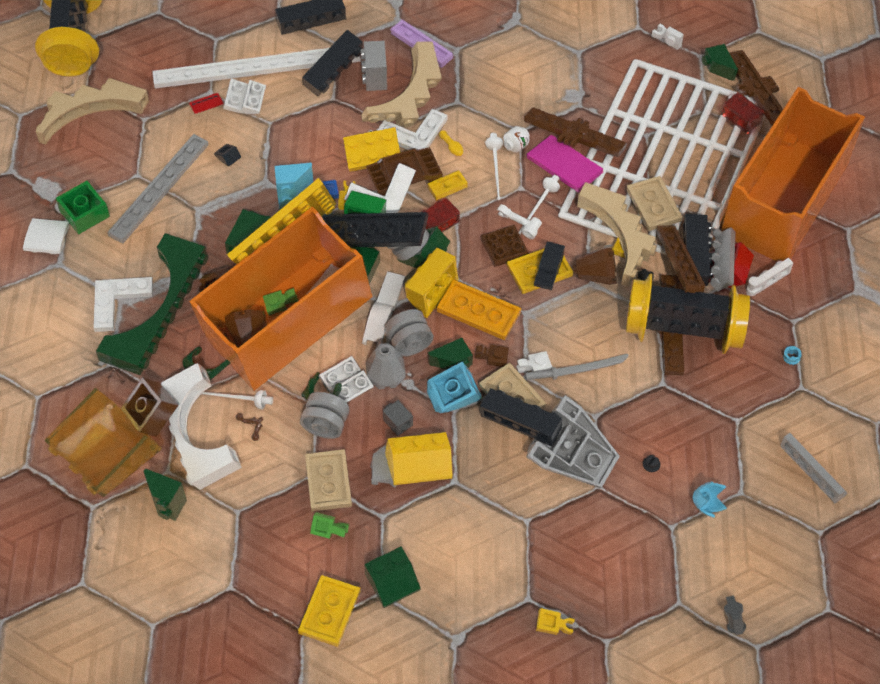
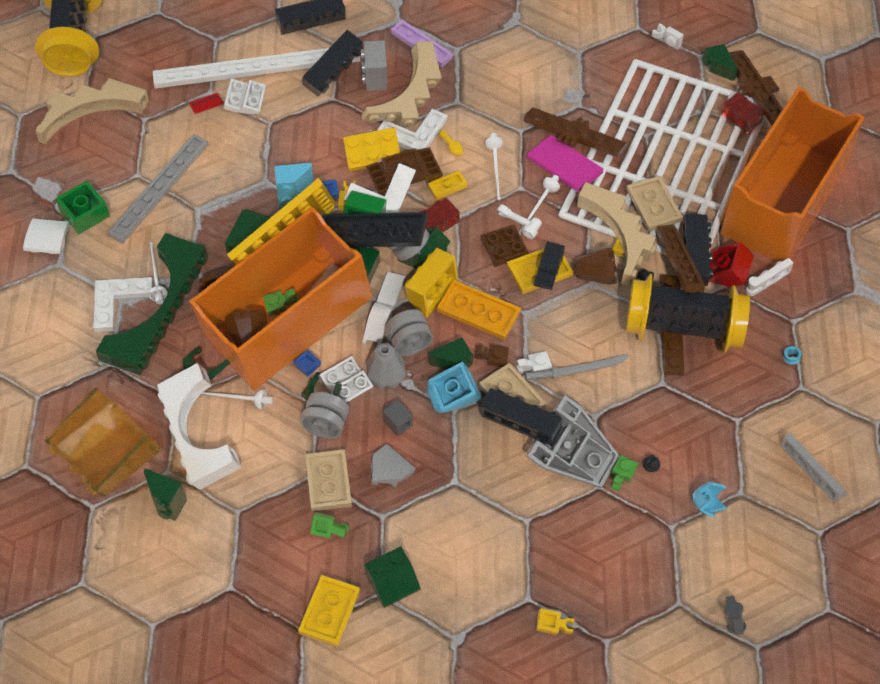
(149, 407): reddish brown brick -> none
(158, 292): none -> white sword
(228, 154): black slope -> none
(255, 437): reddish brown piece -> none
(307, 363): none -> blue plate
(419, 458): yellow slope -> none
(516, 139): white head -> none
(623, 471): none -> bright green plate
(723, 258): light grey hinge -> none

